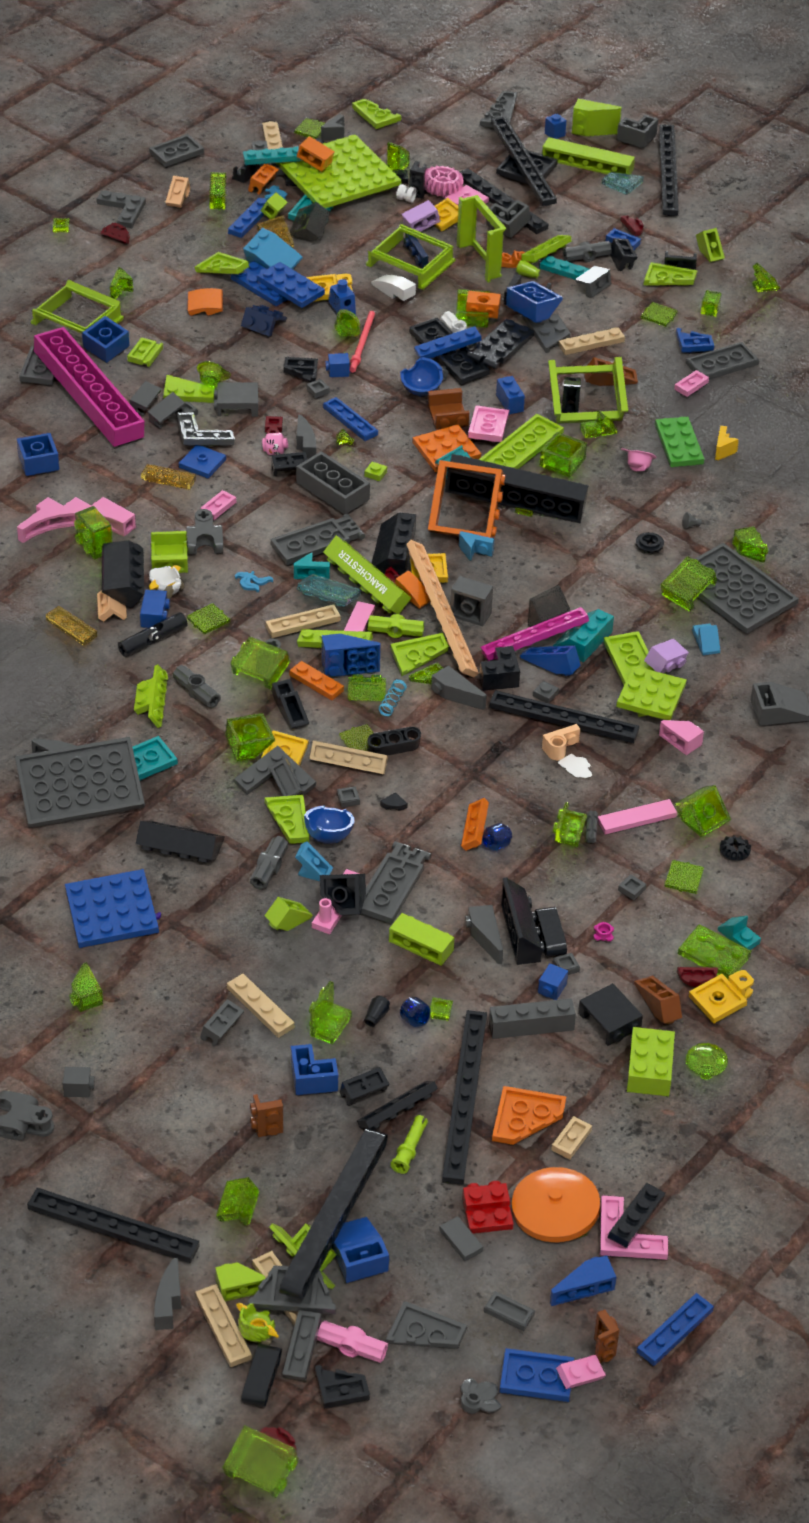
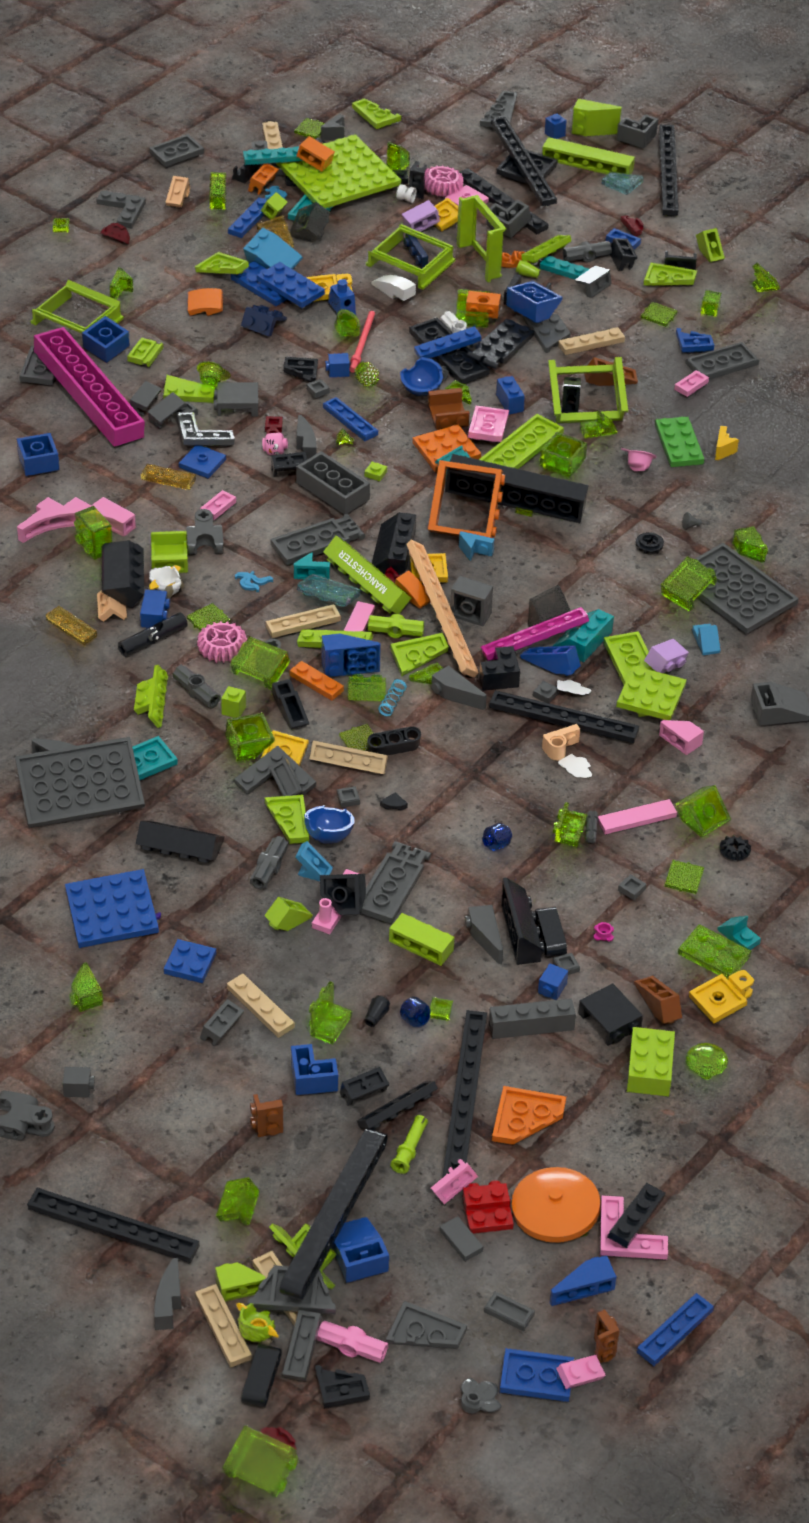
(190, 961): none -> blue plate
(220, 641): none -> bright pink gear
(233, 702): none -> lime brick
(366, 373): none -> clear neon green head
(454, 1181): none -> bright pink plate
(465, 391): none -> clear neon green tile
(474, 824): orange plate -> none
(571, 1137): tan plate -> none
(572, 687): none -> white sticker
(696, 975): dark red plate -> none

